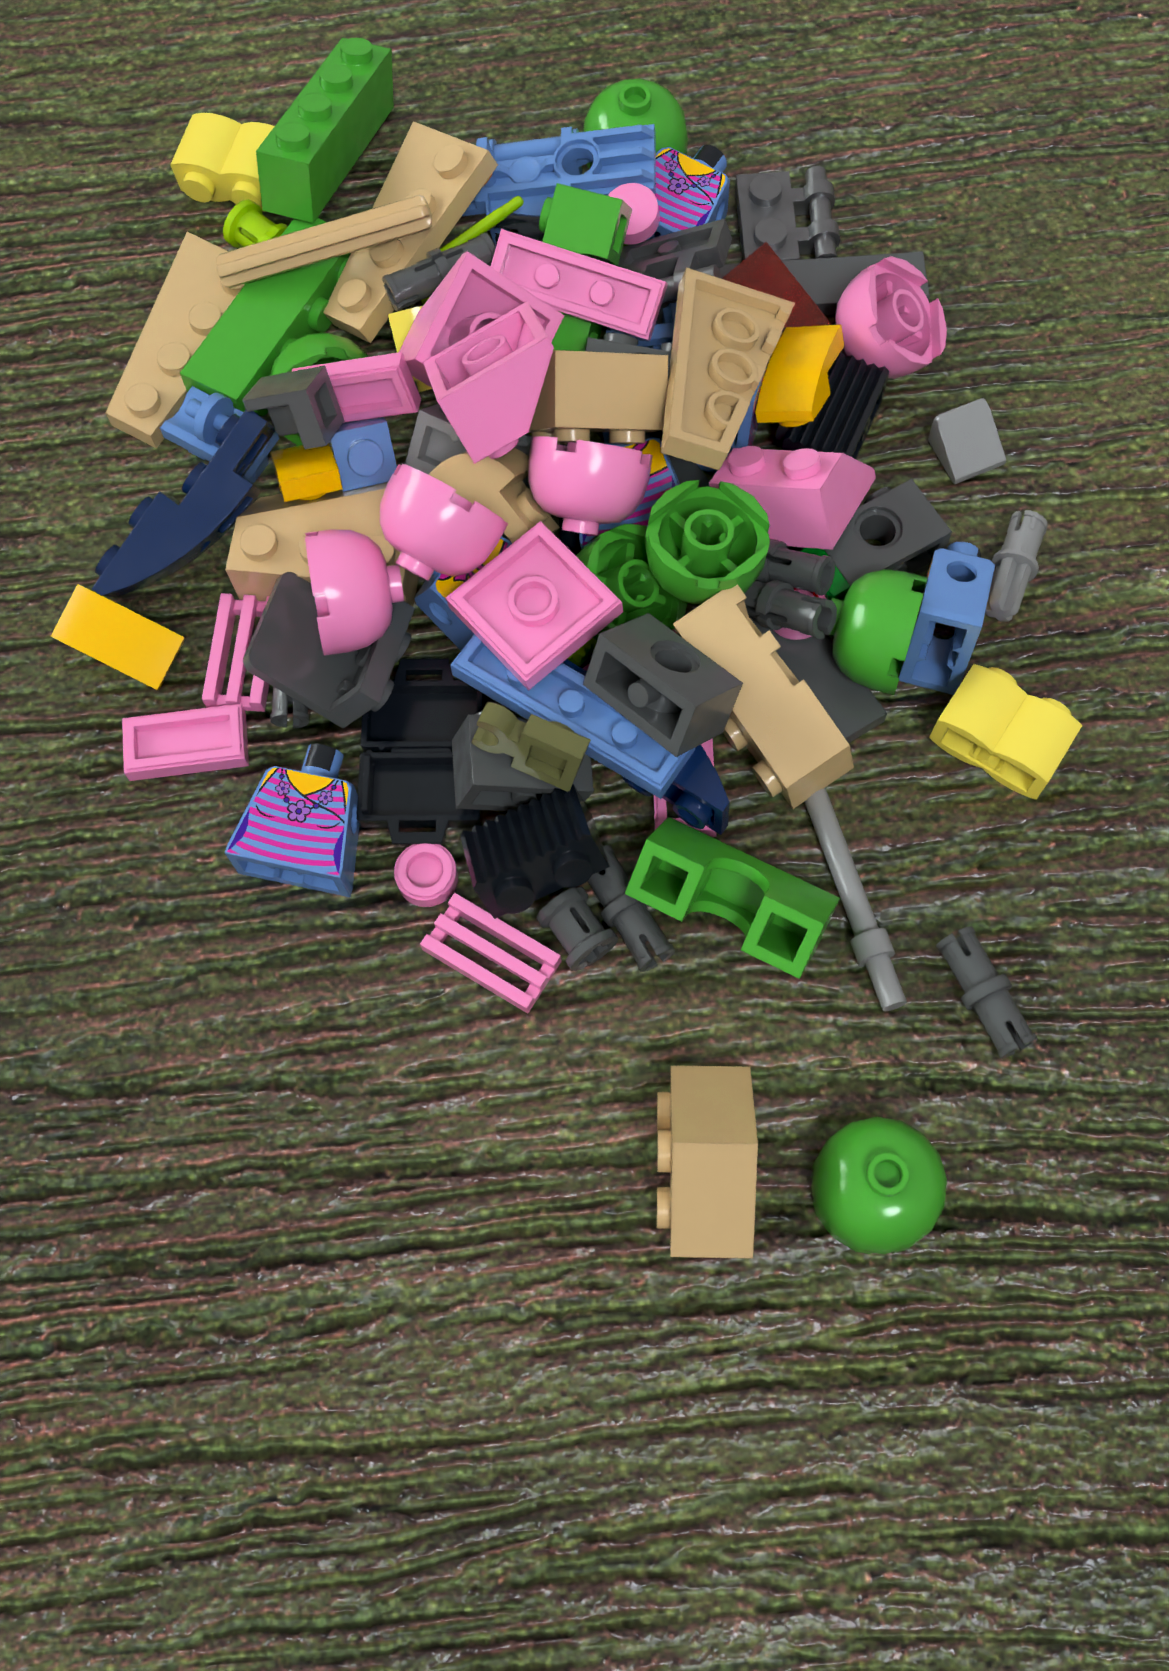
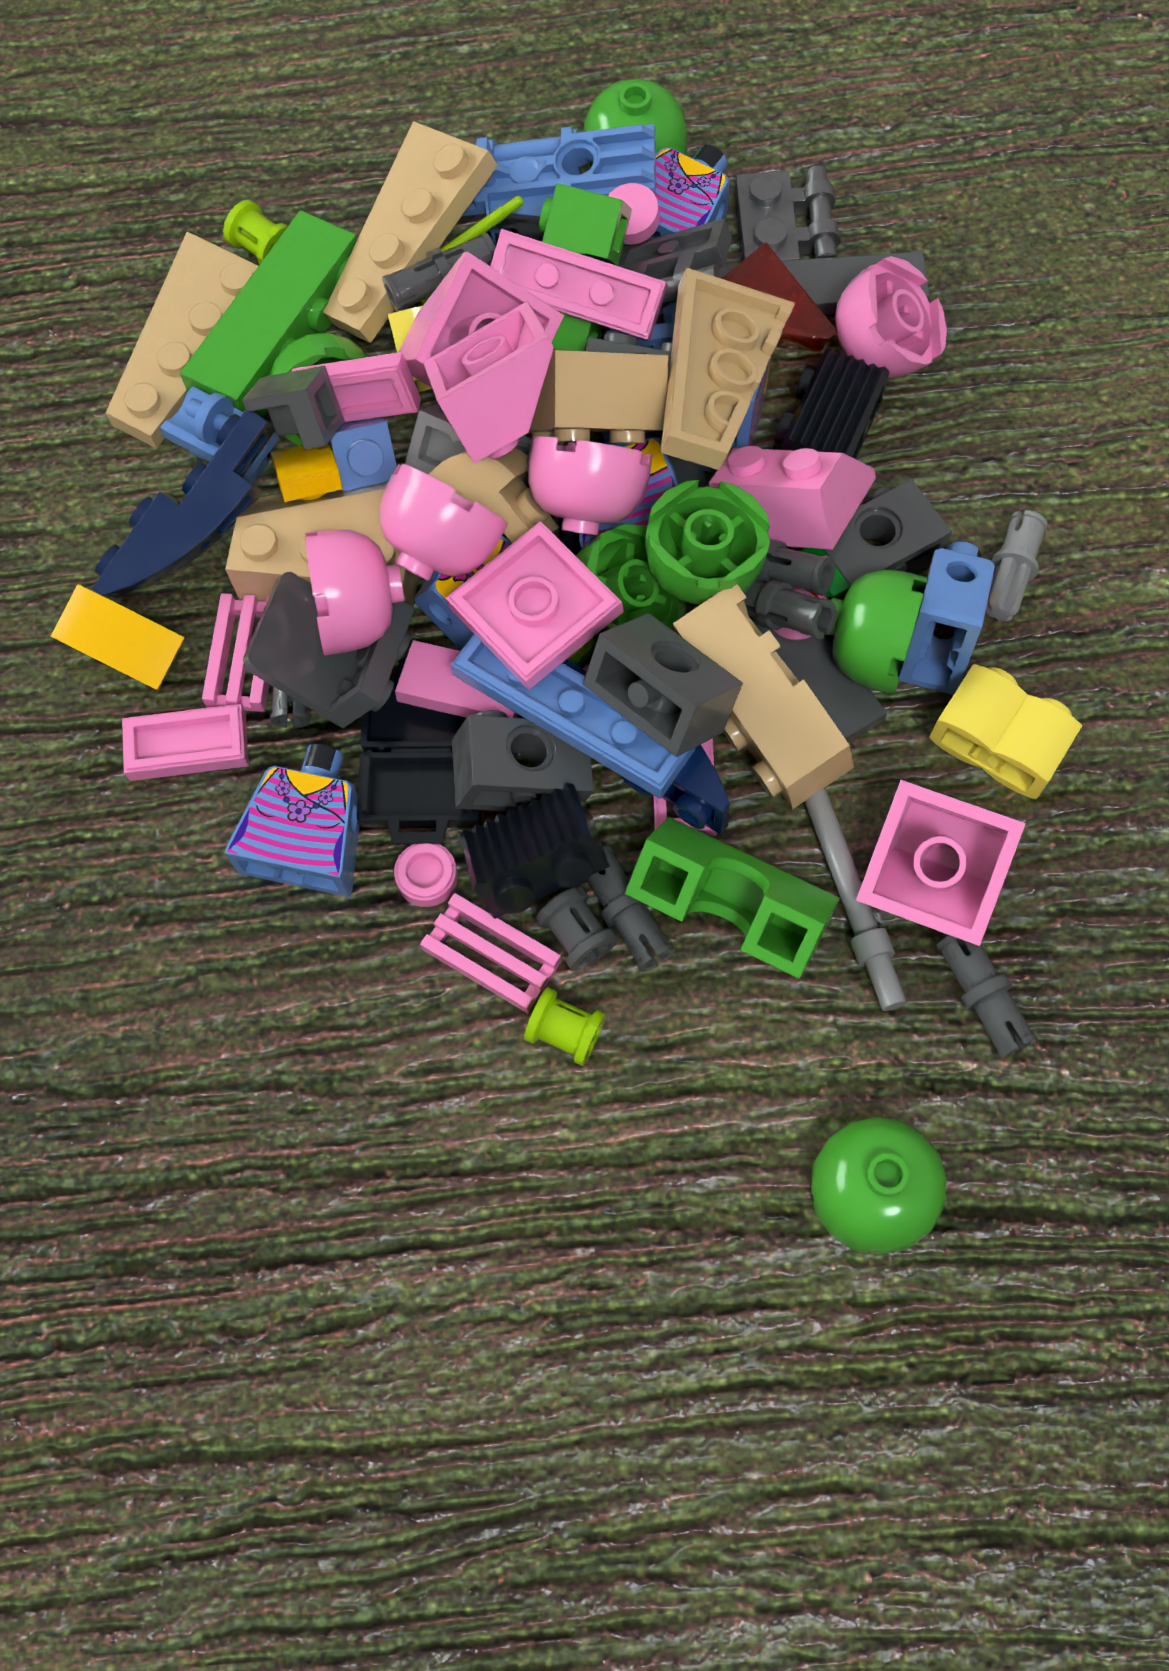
(219, 159): light yellow brick -> none
(324, 241): tan axle -> none
(325, 130): bright green brick -> none
(430, 684): none -> bright pink tile
(538, 747): olive plate -> none
(564, 1026): none -> lime bush
(712, 1161): tan brick -> none
(798, 376): yellow slope -> none
(940, 862): none -> bright pink slope
(967, 441): light grey slope -> none

